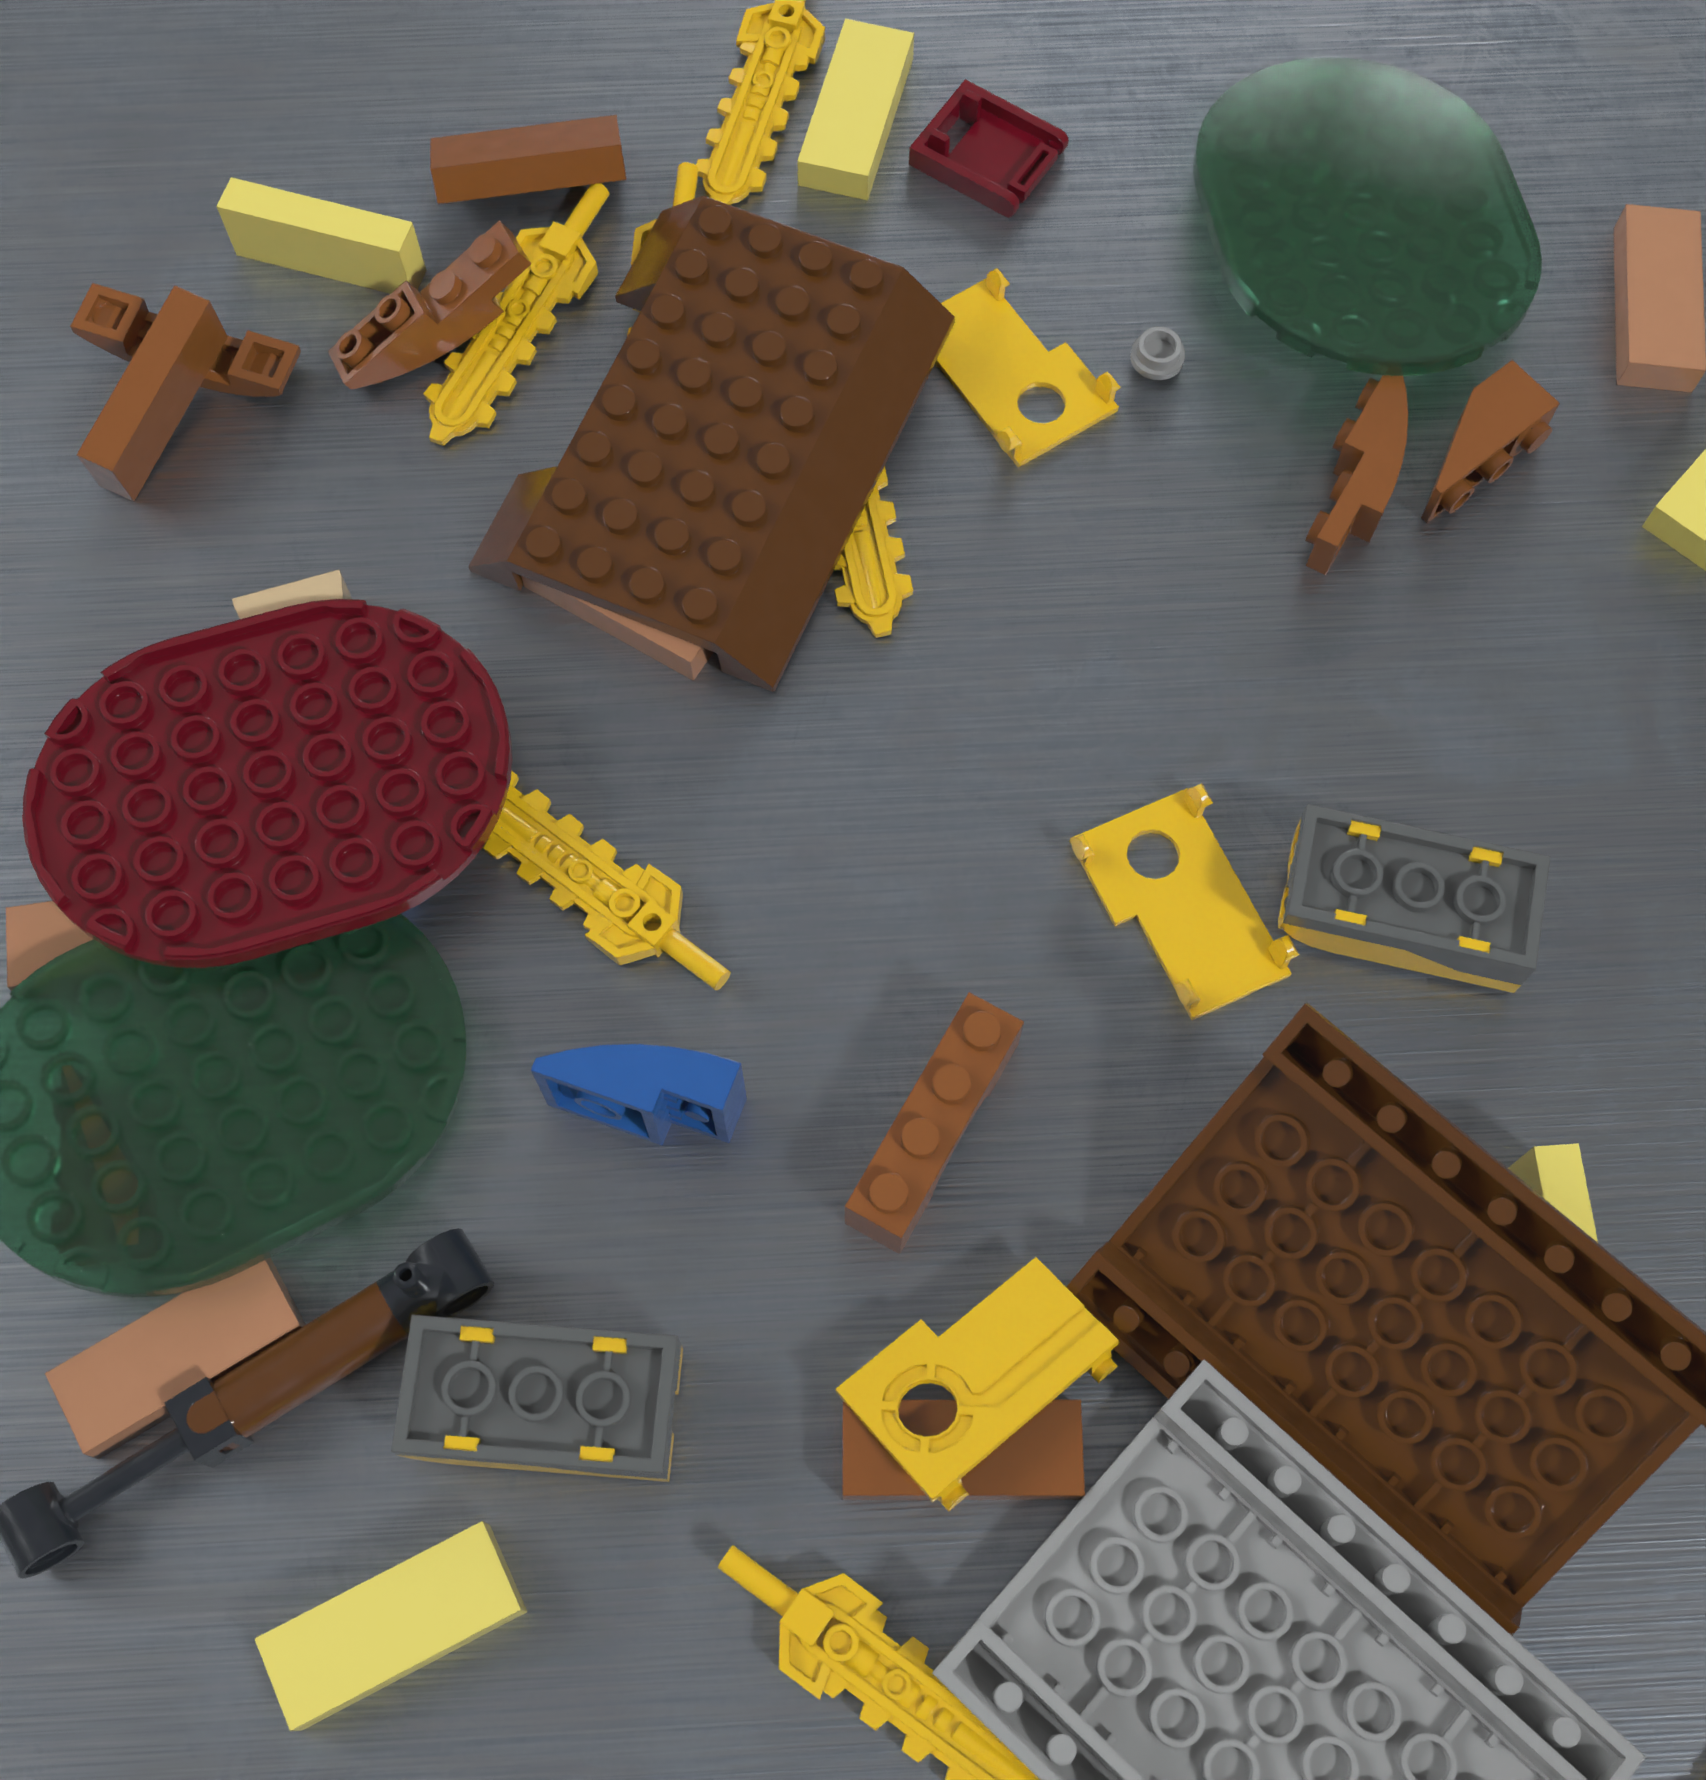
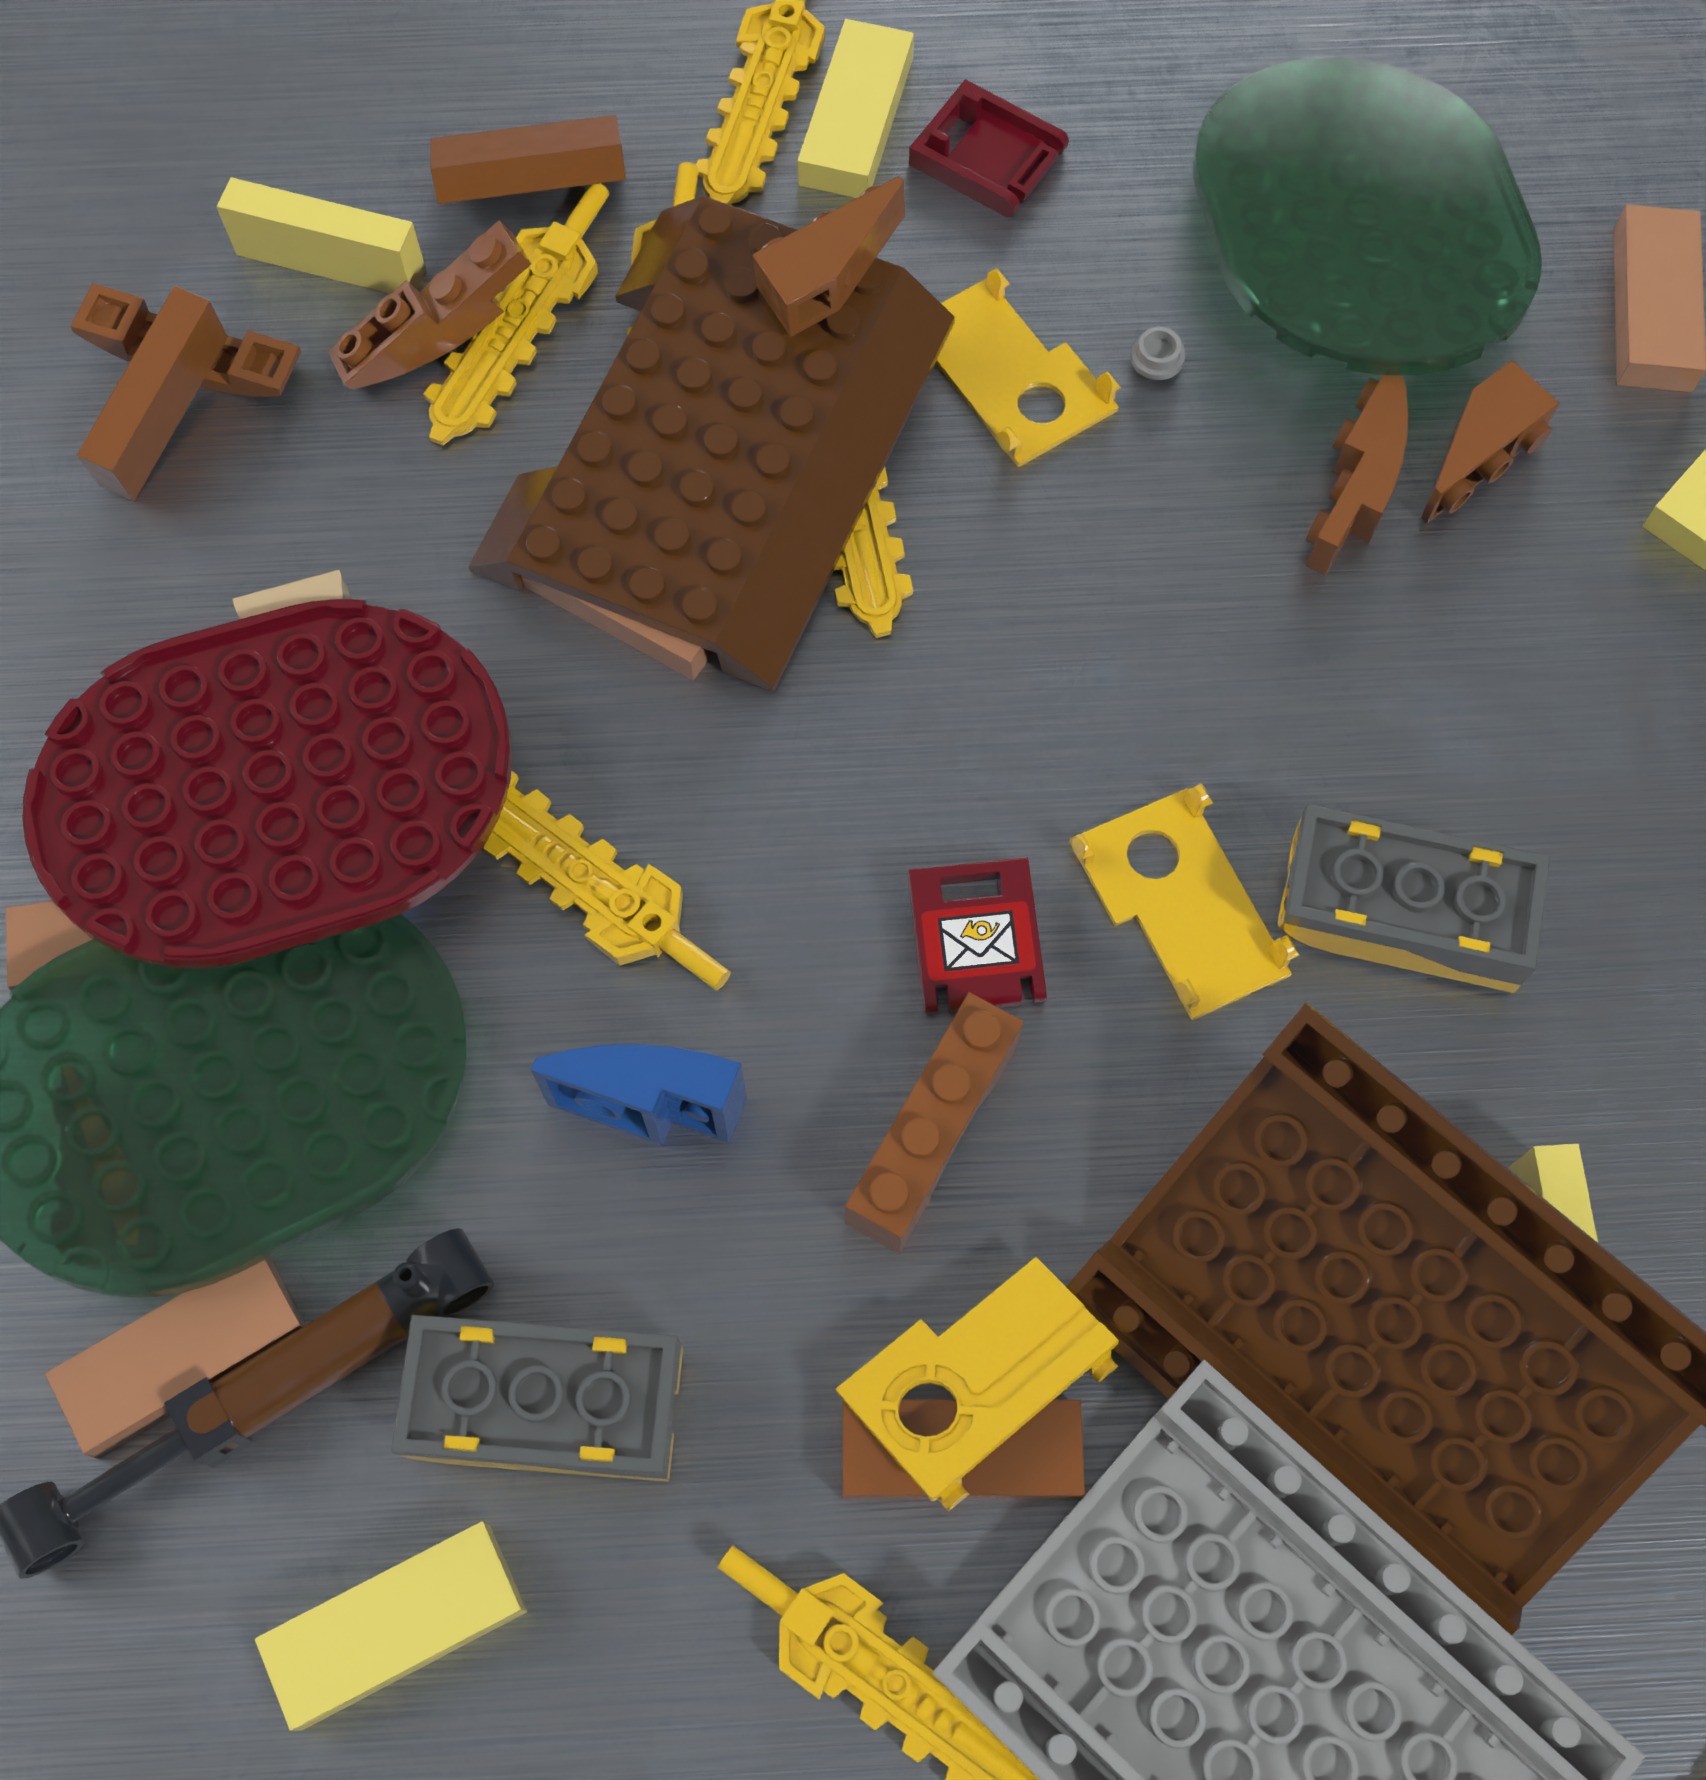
(822, 263): none -> dark orange slope
(979, 941): none -> container

